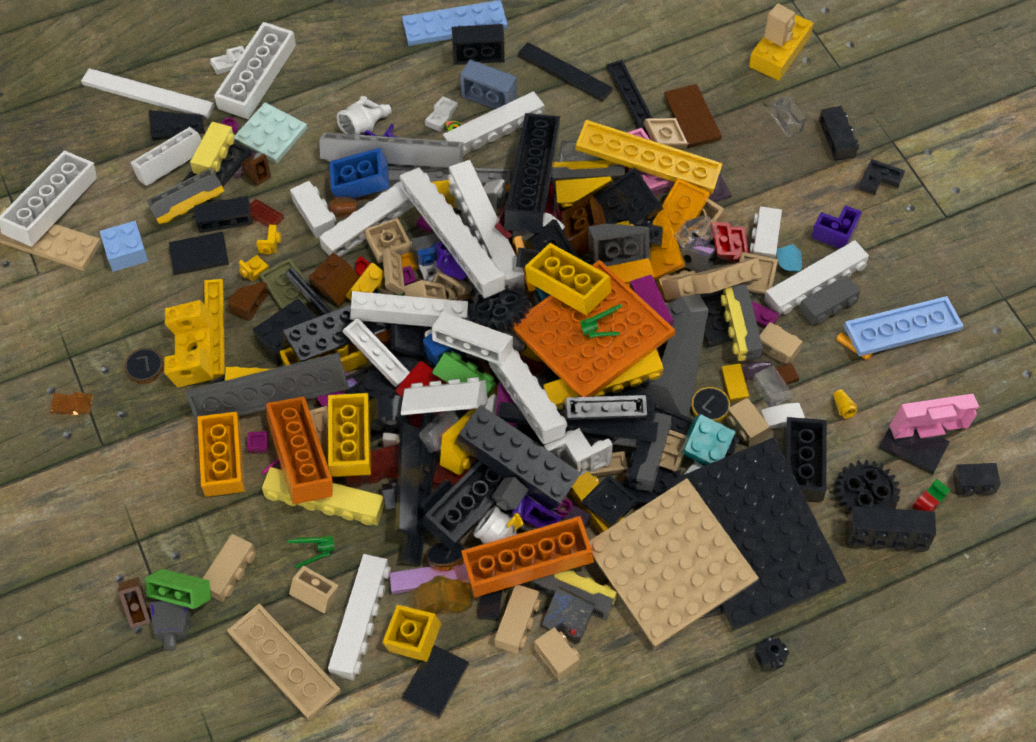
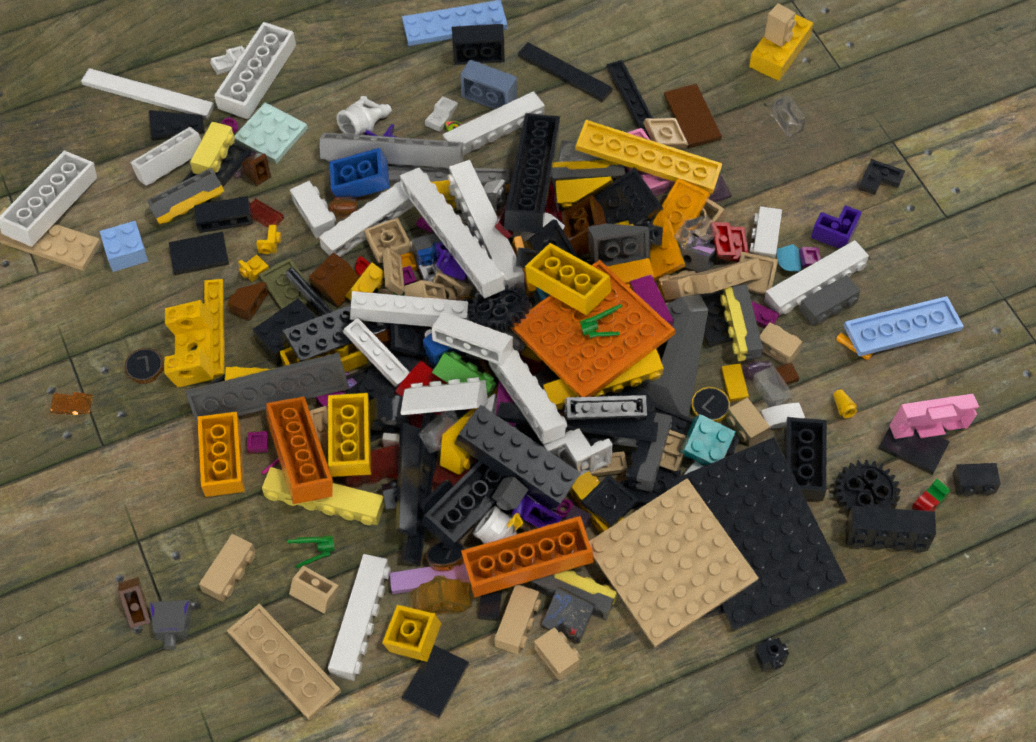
(178, 588): bright green brick -> none
(809, 256): none -> magenta plate
(838, 133): black brick -> none

